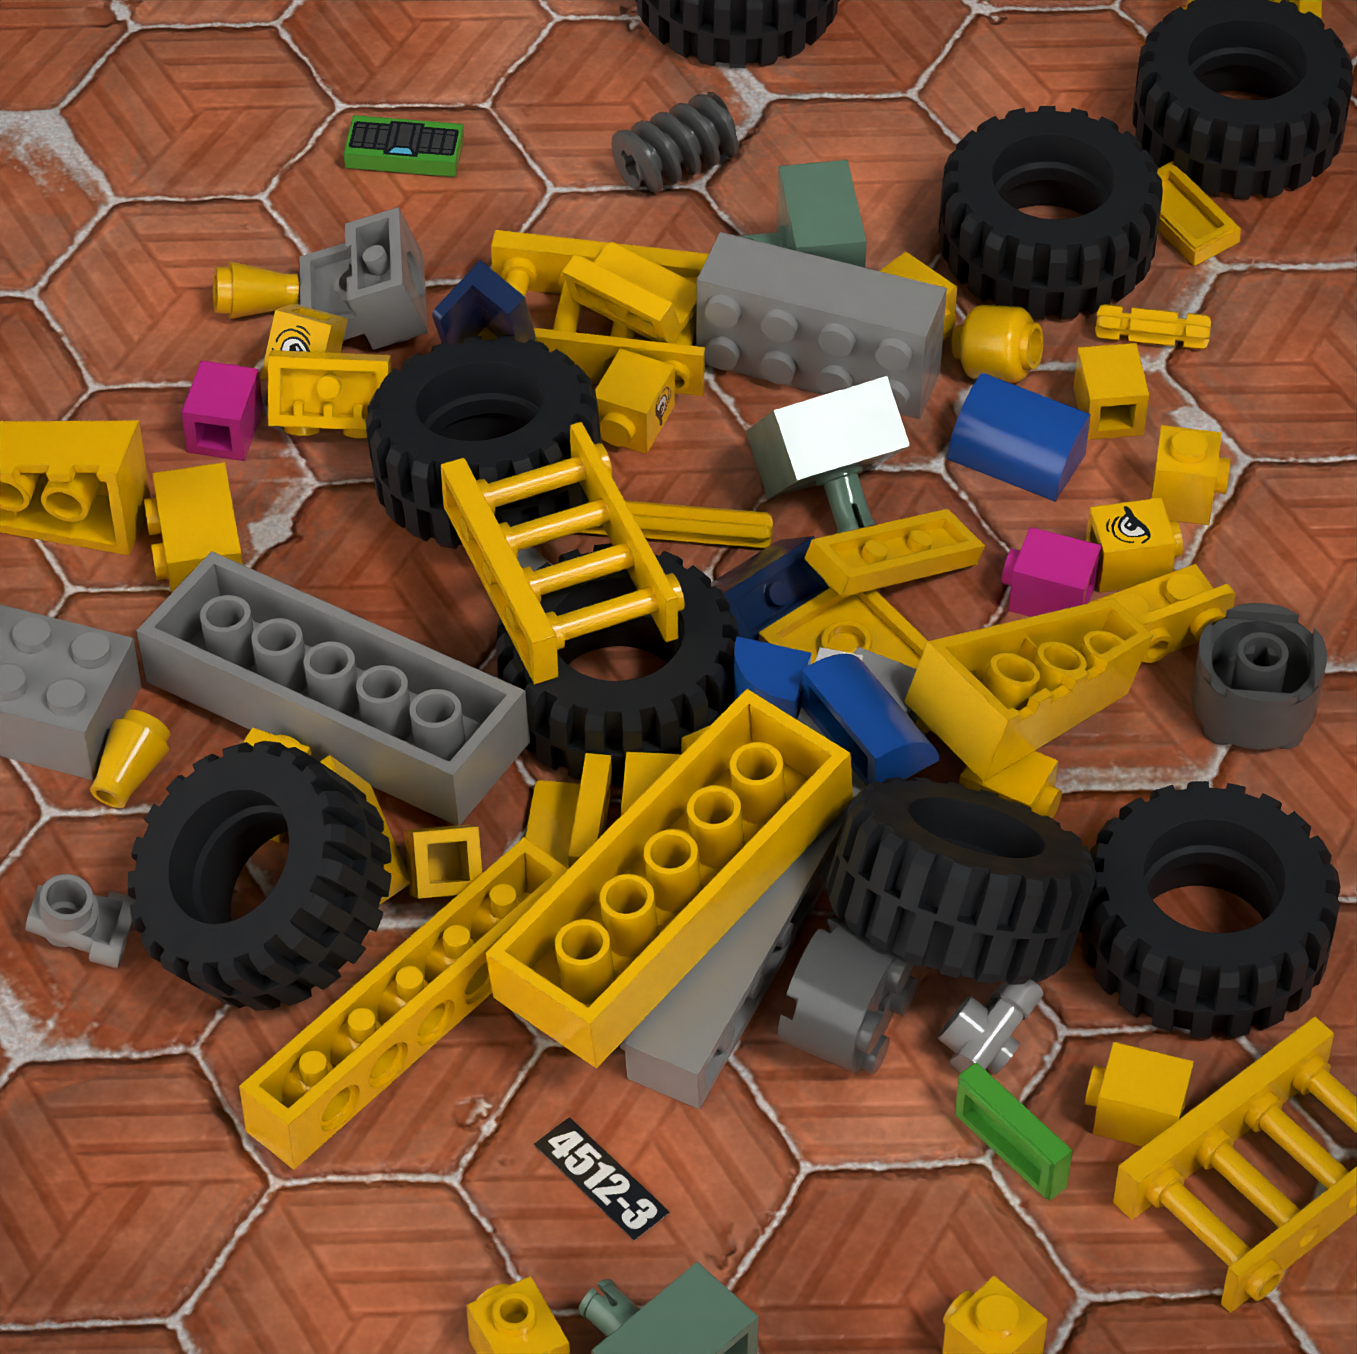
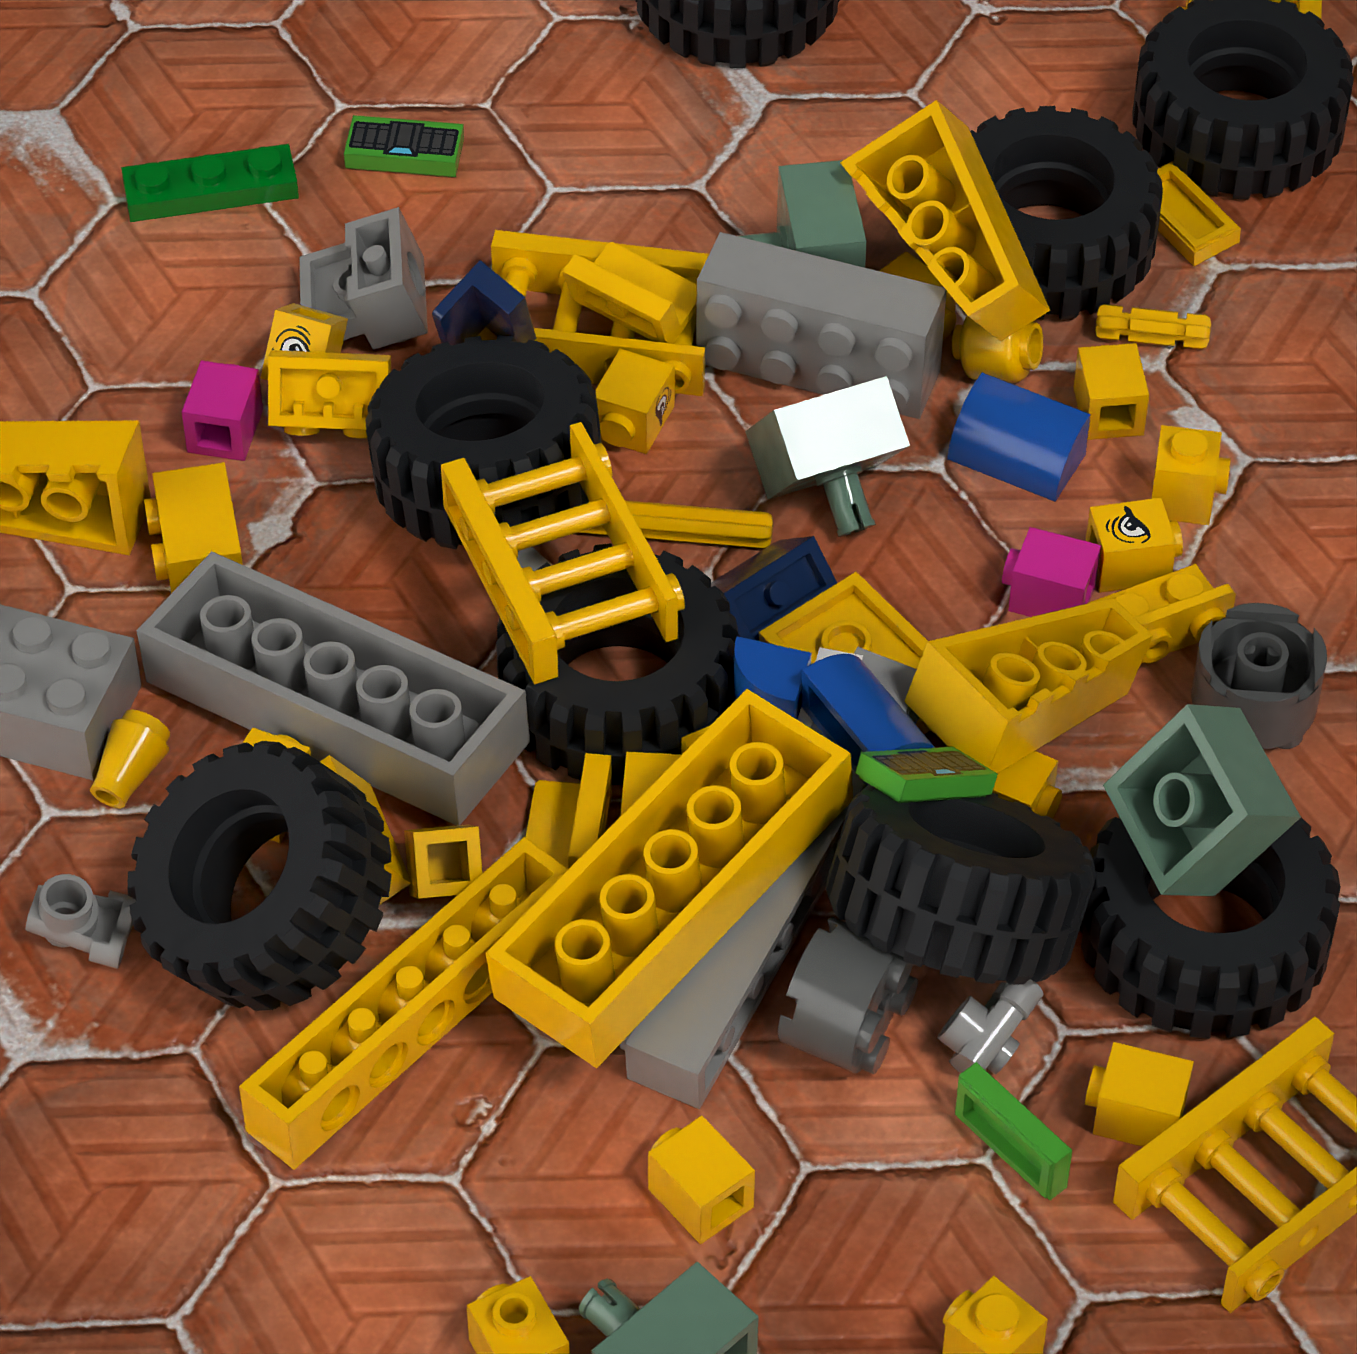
(210, 182): none -> green plate
(251, 290): yellow cone -> none
(602, 1178): black sticker -> none
(675, 140): dark grey piece -> none
(700, 1178): none -> yellow brick
(894, 552): yellow plate -> none
(925, 774): none -> bright green tile
(948, 211): none -> yellow wedge
(1201, 800): none -> sand green brick

